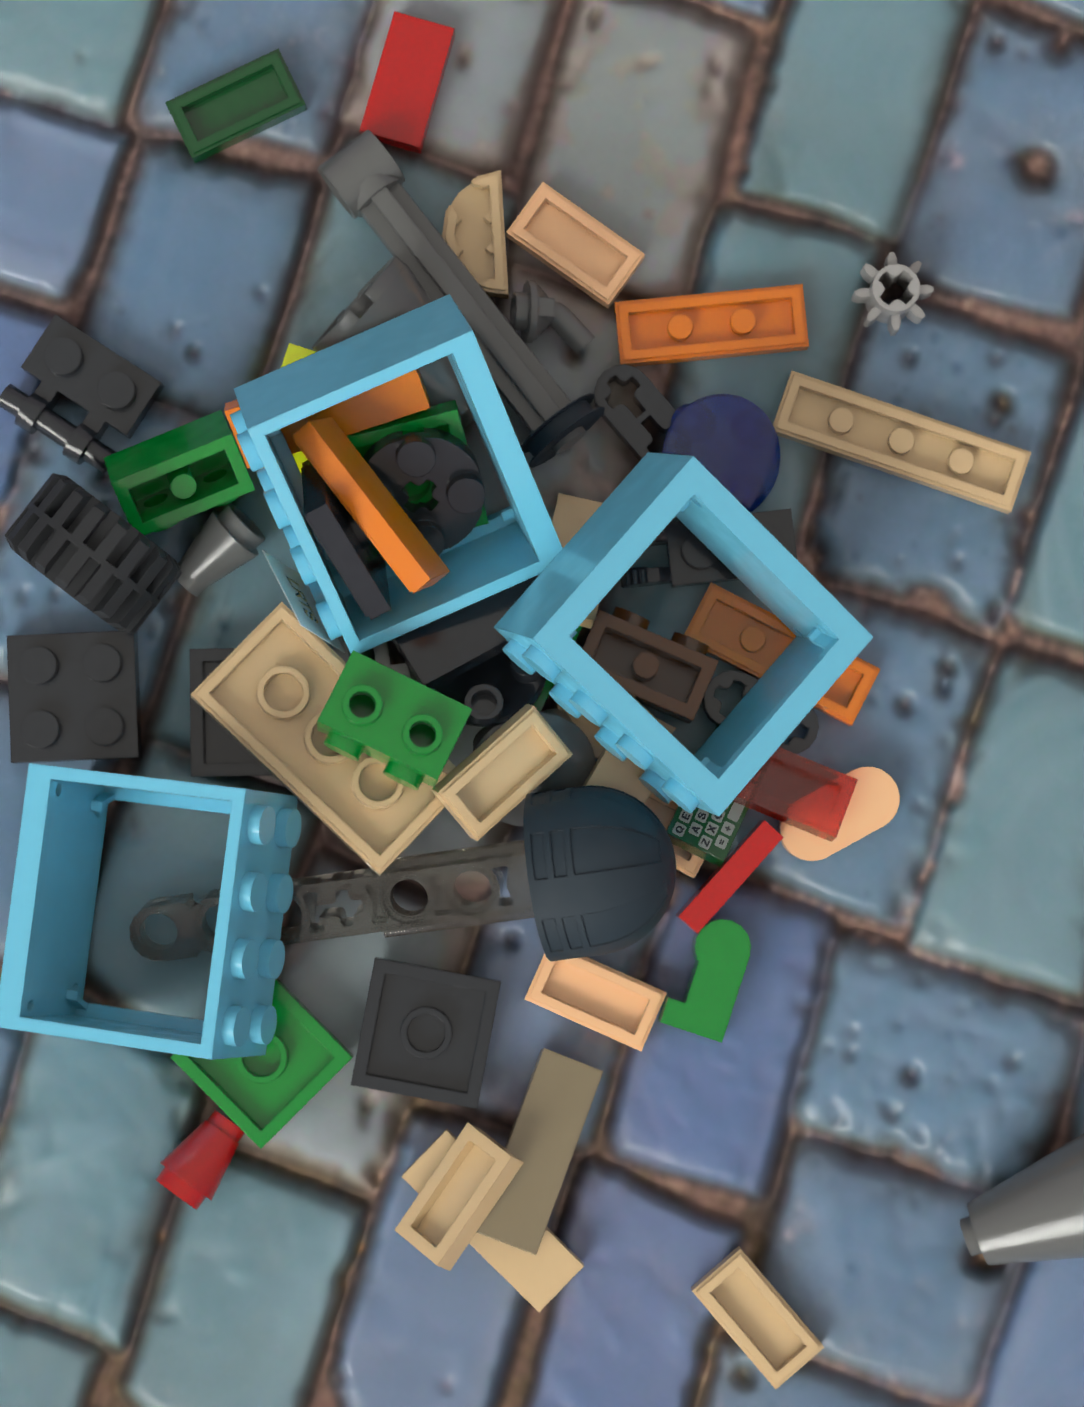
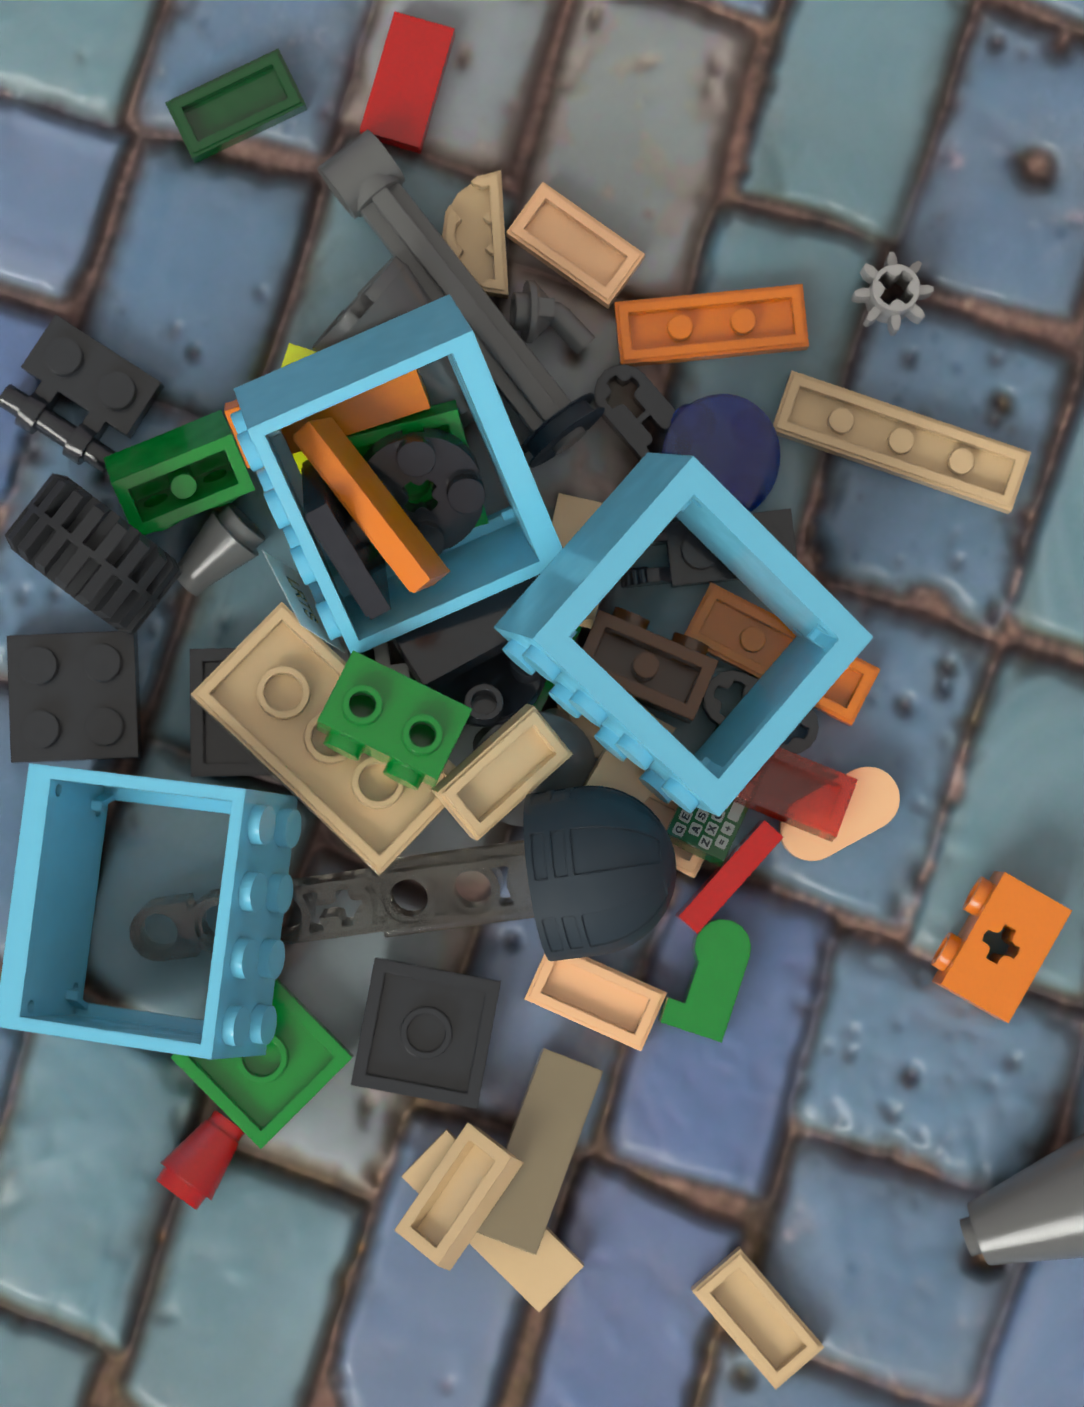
(1031, 928): none -> orange brick

